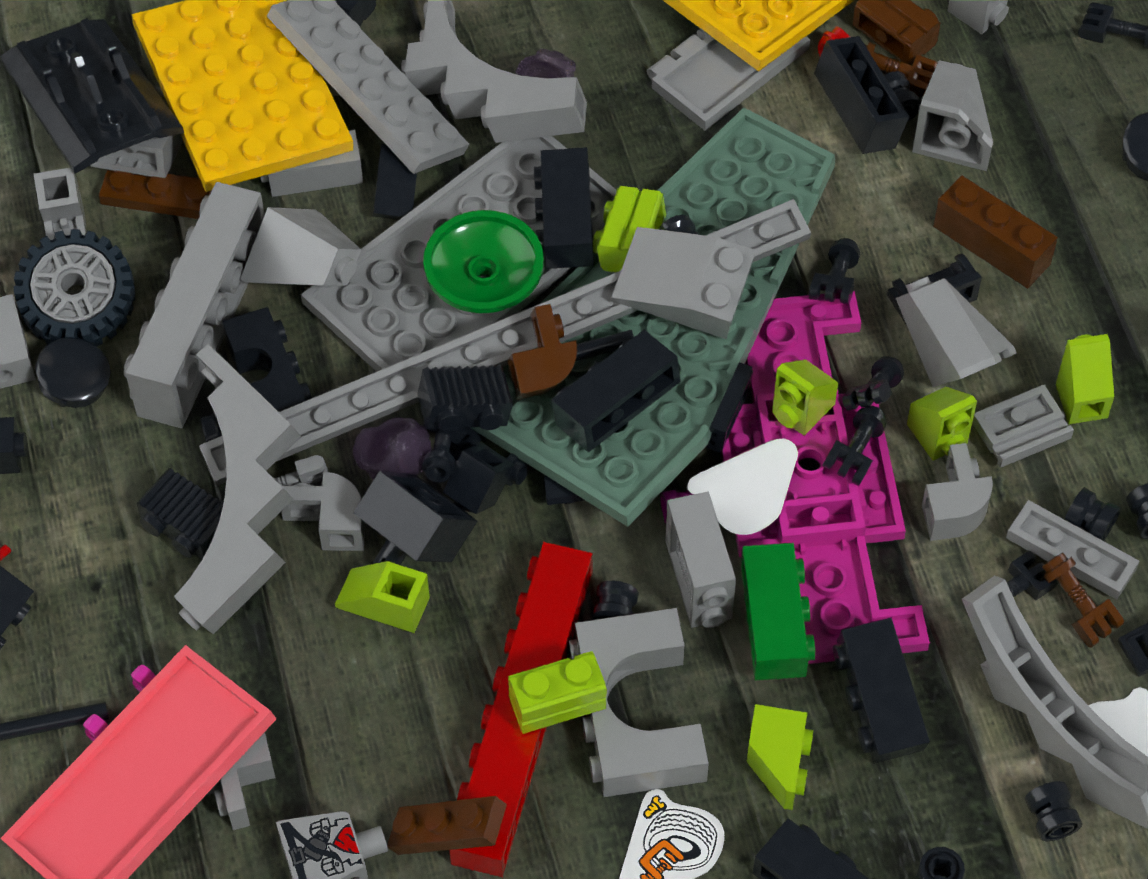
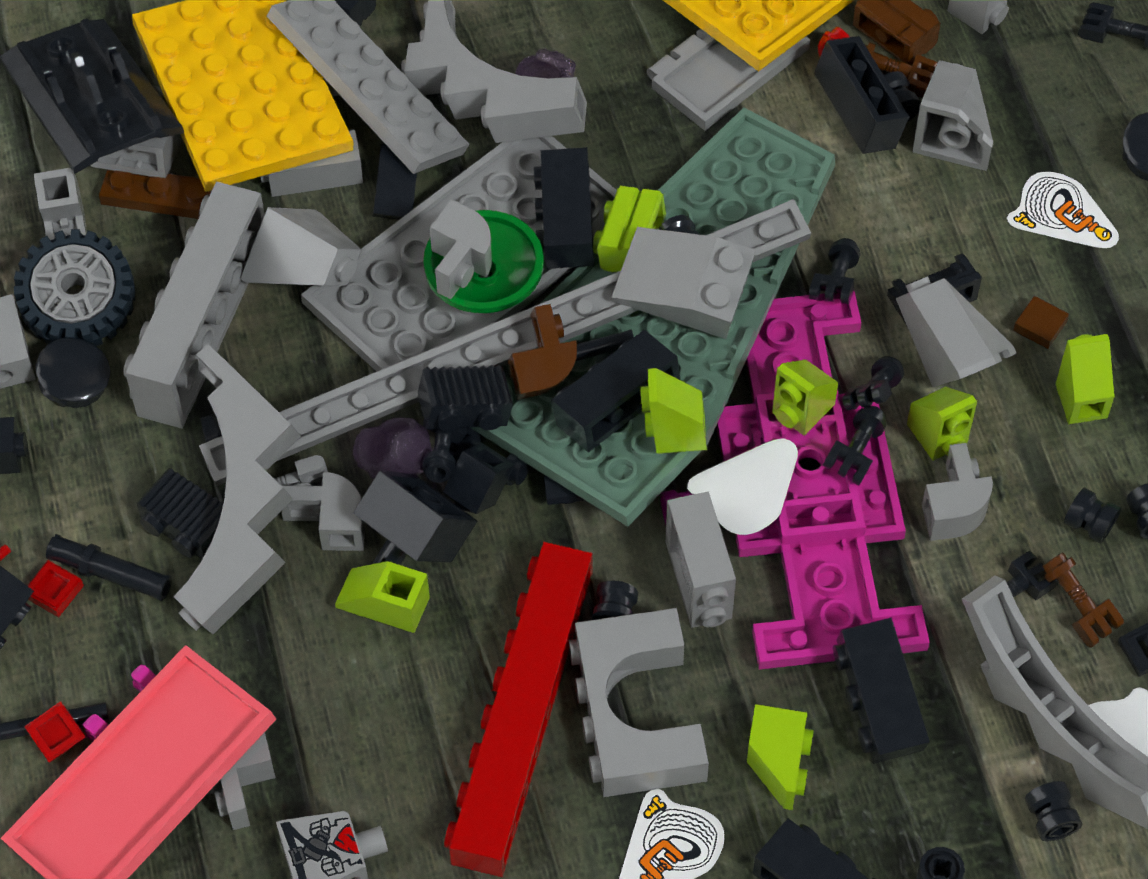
(54, 588): none -> red tile
(55, 731): none -> red tile
(91, 561): none -> black pin
(258, 345): black arch -> none
(447, 825): reddish brown plate -> none
(464, 243): none -> light grey brick
(557, 692): lime brick -> none
(674, 415): none -> lime slope
(730, 407): black tile -> none
(776, 611): green brick -> none
(995, 231): reddish brown brick -> none
(1022, 425): light grey plate -> none
(1041, 322): none -> reddish brown tile
(1063, 210): none -> sticker
(1095, 560): light grey plate -> none

